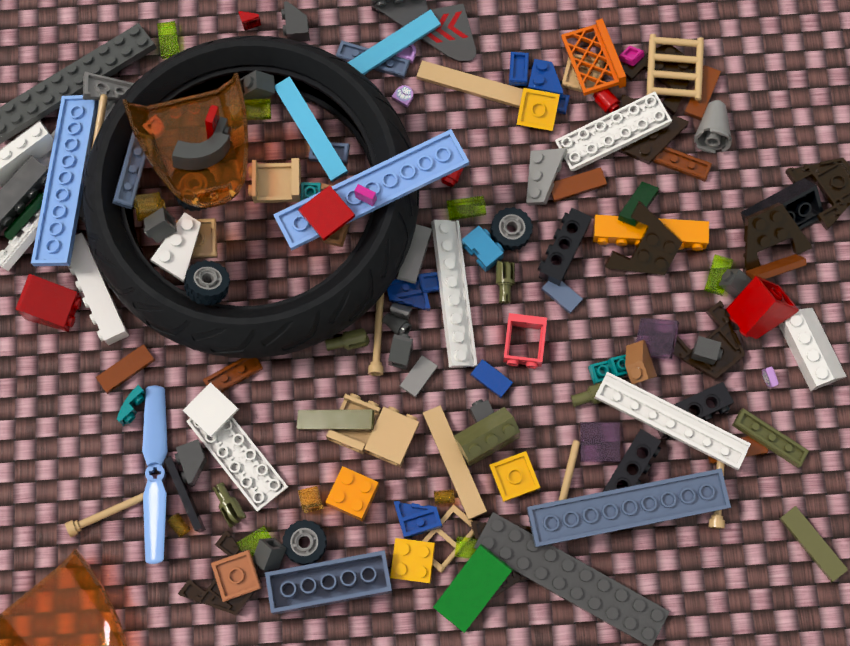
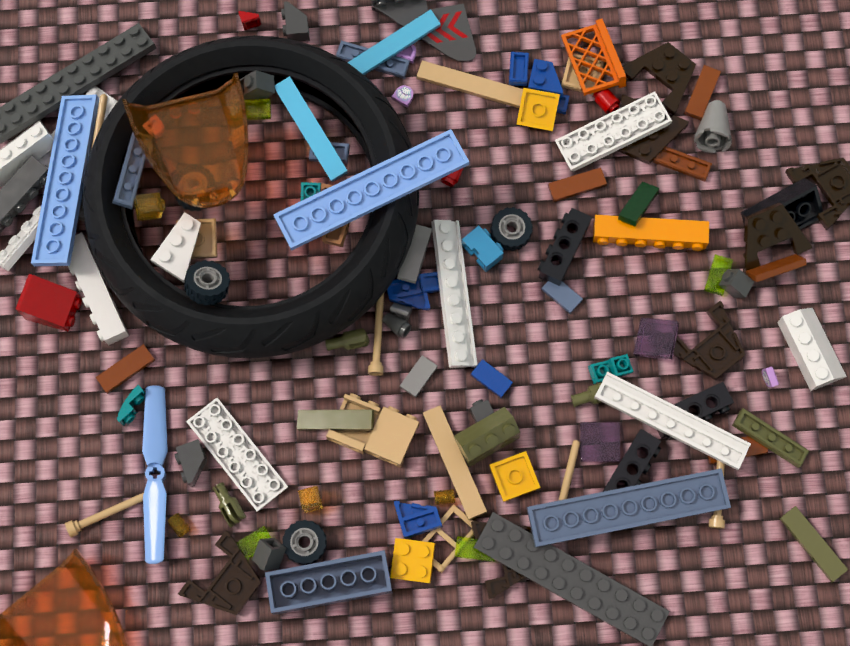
(24, 216): dark green tile -> none
(96, 85): light grey wing -> none
(160, 225): dark grey brick -> none
(168, 39): clear neon green tile -> none
(184, 494): black tile -> none
(204, 154): dark grey arch -> none
(210, 410): white tile -> none
(211, 120): red tile -> none
(234, 373): dark orange tile -> none
(236, 575): nougat tile -> none
(275, 182): tan panel -> none
(326, 213): red tile -> none
(352, 493): light orange brick -> none
(365, 195): dark pink tile -> none
(401, 351): dark grey slope -> none
(466, 207): clear neon green tile -> none
(472, 588): green tile -> none
(505, 280): olive arm -> none
(527, 322): coral window -> none
(542, 173): light grey wing -> none
(631, 55): dark pink tile -> none
(639, 363): medium nougat slope -> none
(653, 251): dark brown wing -> none
(698, 60): tan bar -> none
(707, 350): dark grey brick -> none
(760, 308): red slope -> none

